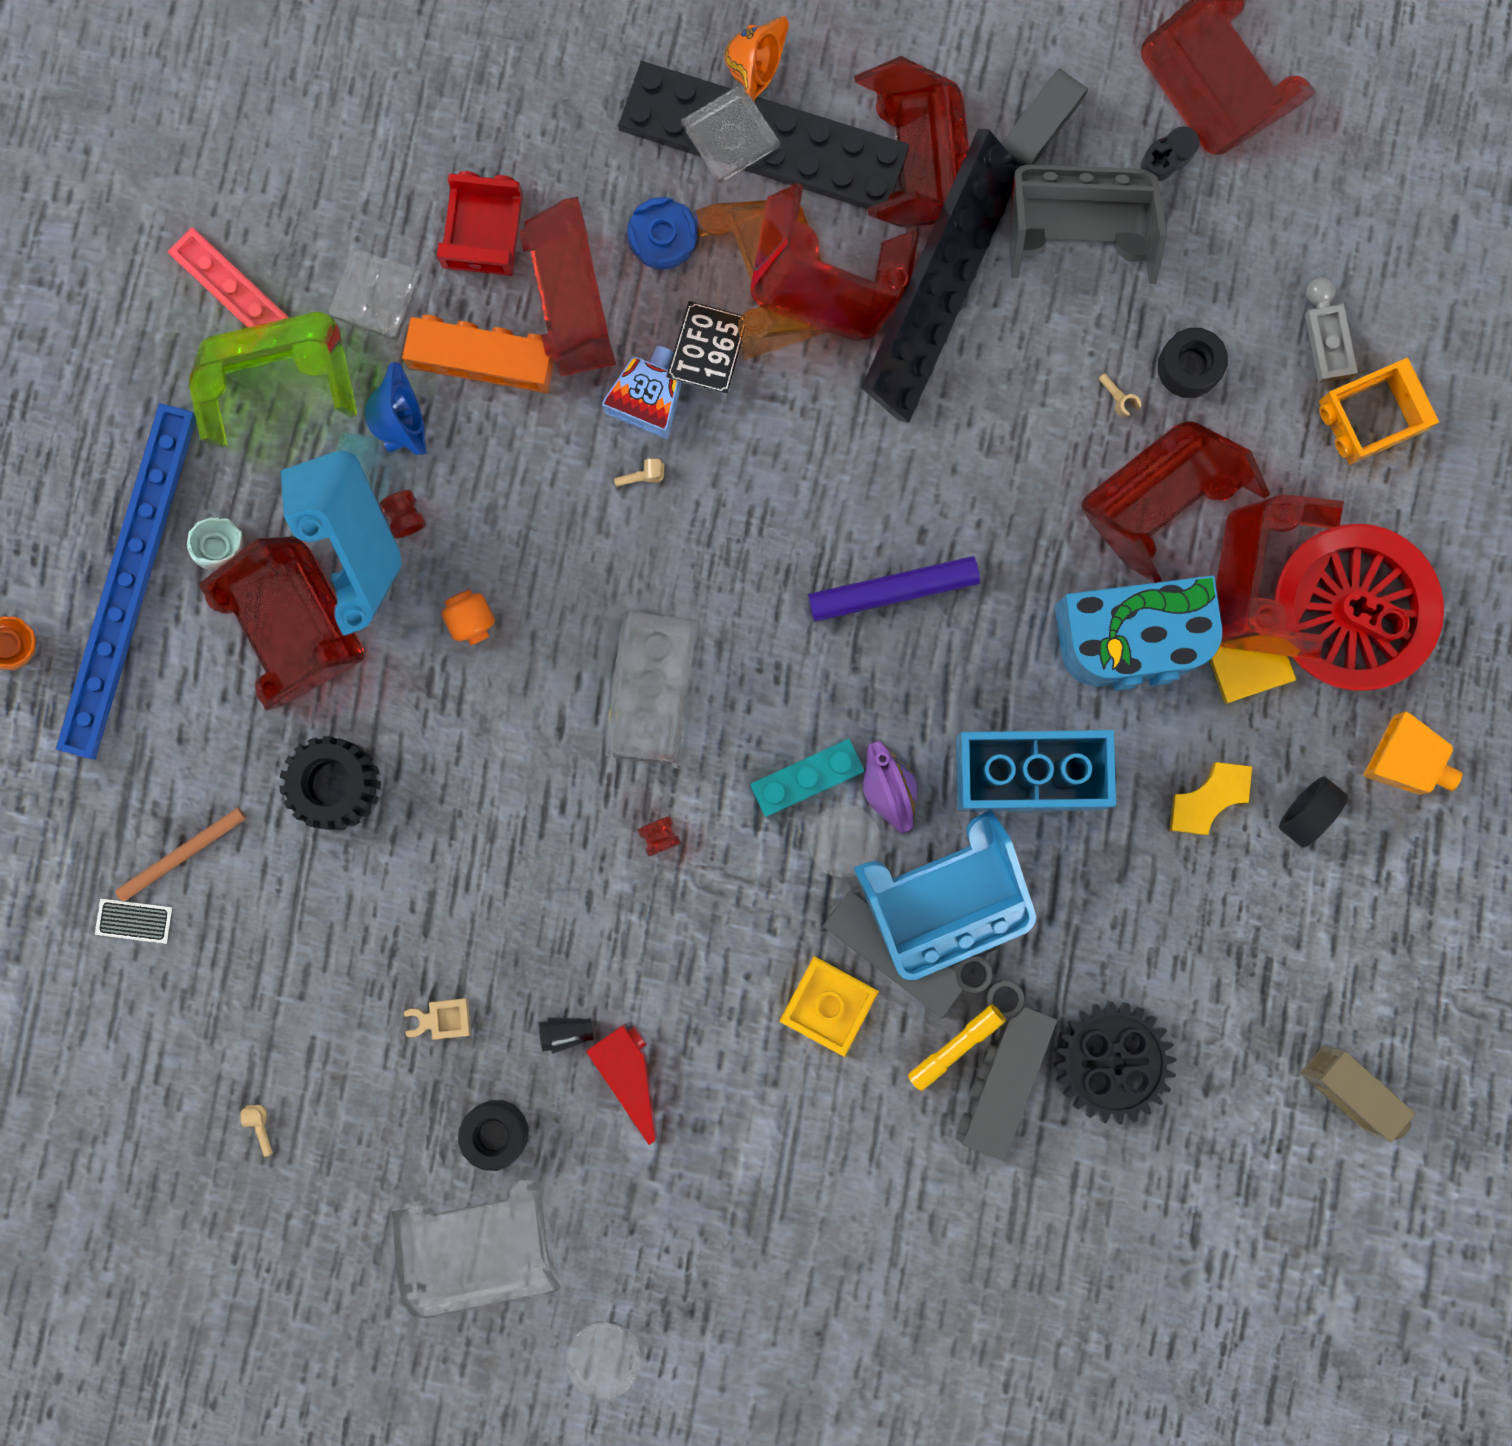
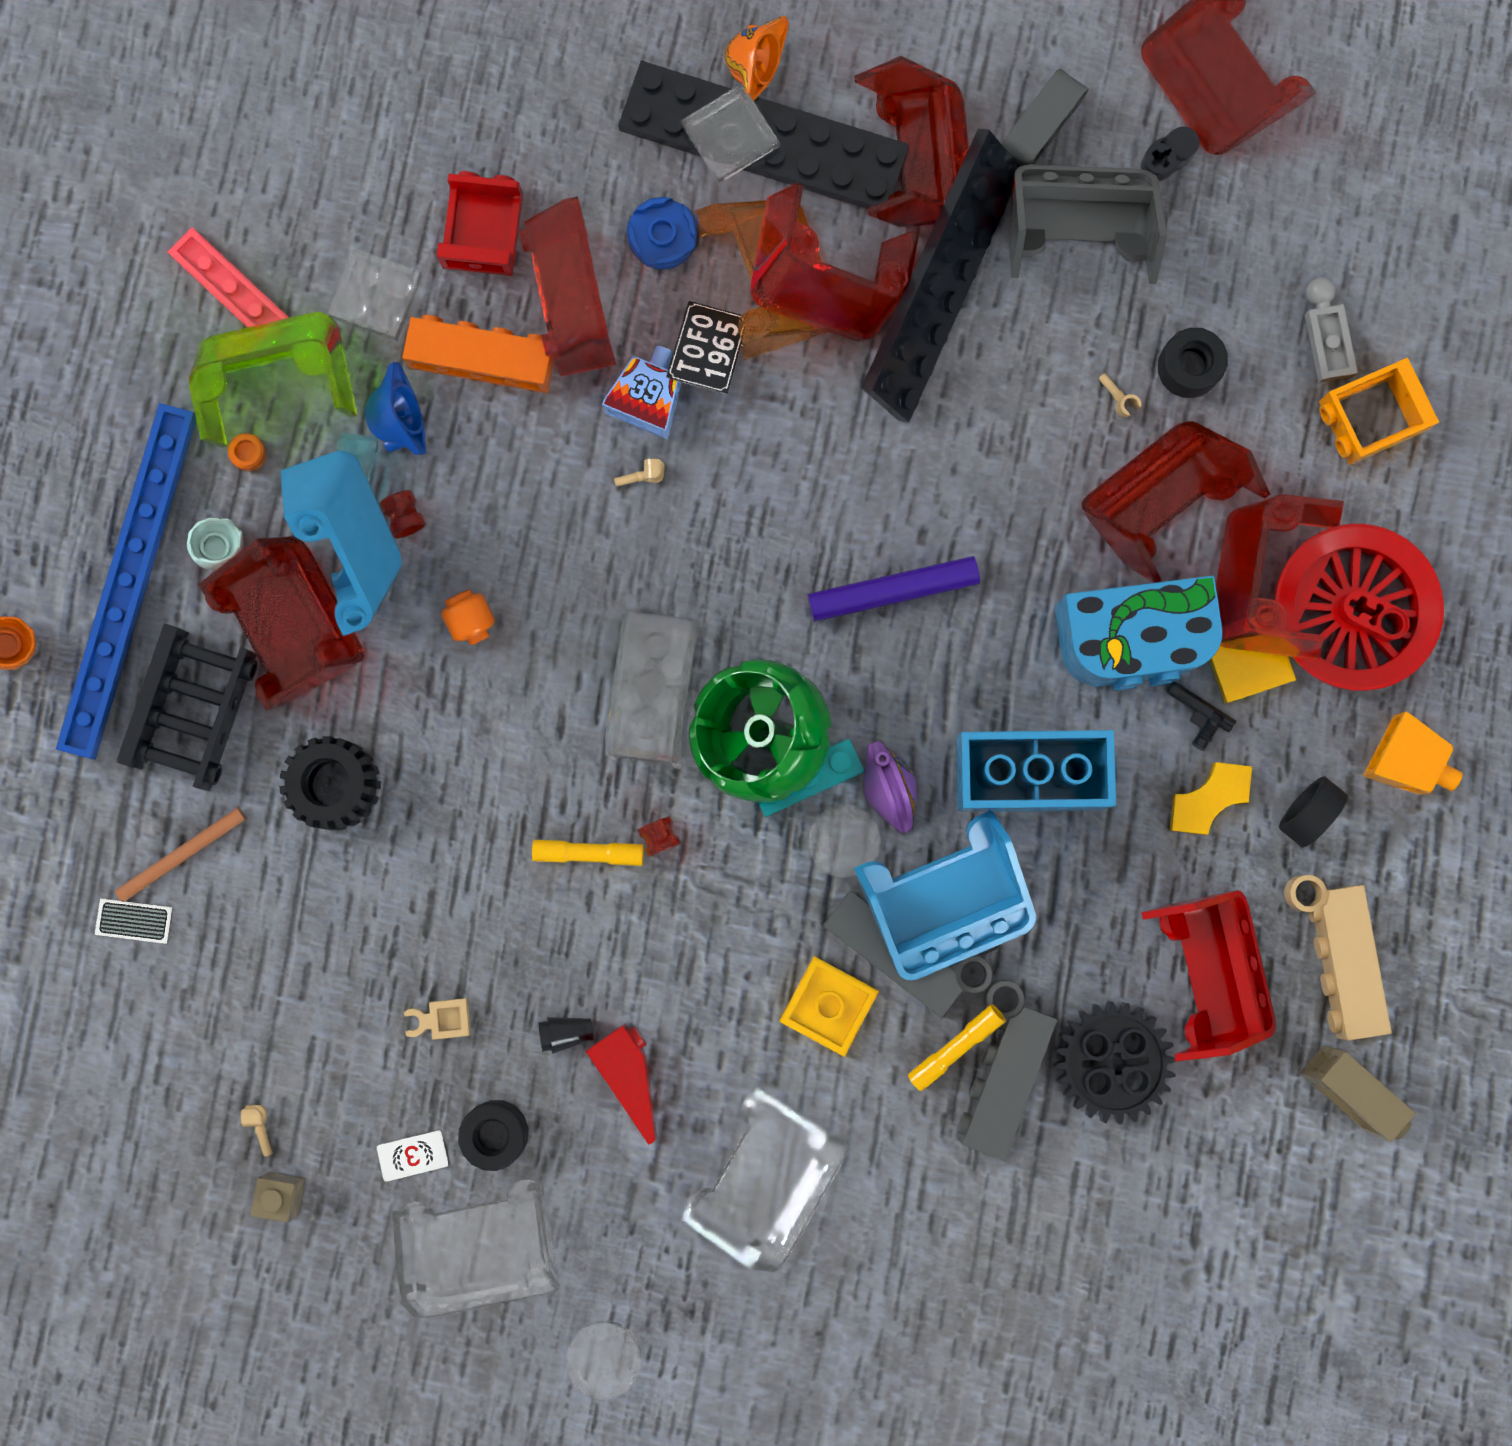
(163, 680): none -> black fence
(247, 452): none -> orange tile
(277, 1196): none -> dark tan brick
(412, 1155): none -> white sticker
(606, 853): none -> yellow piece
(768, 1184): none -> clear windscreen
(797, 748): none -> green wheel
(1202, 715): none -> black hose
(1223, 973): none -> red windscreen
(1347, 956): none -> tan hinge

